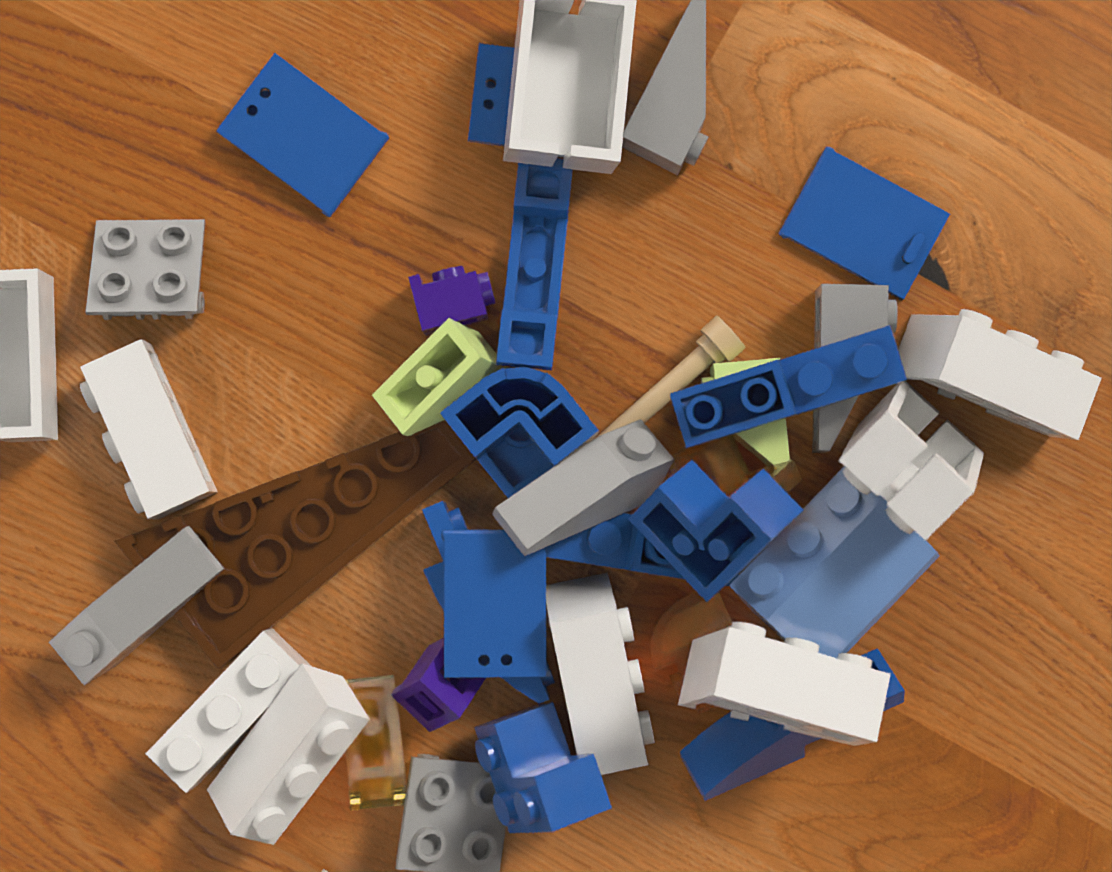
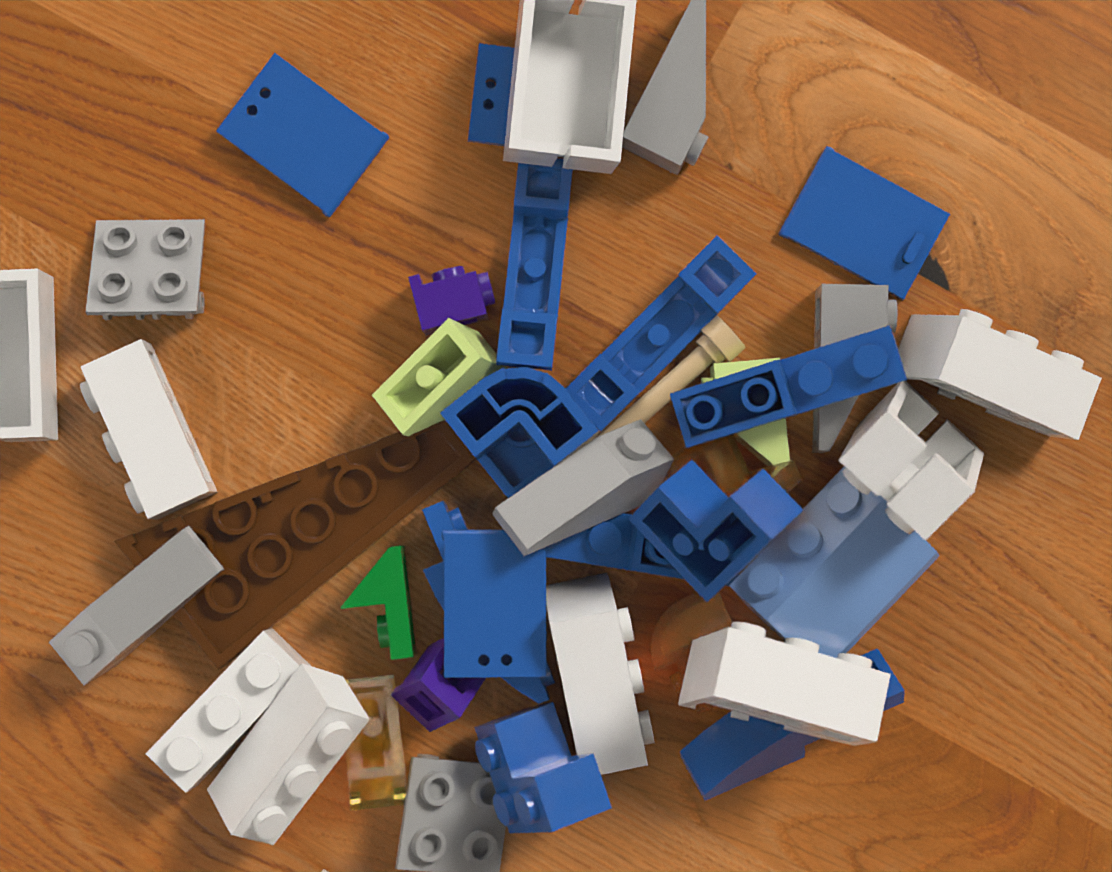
(389, 585): none -> green slope
(660, 333): none -> blue slope

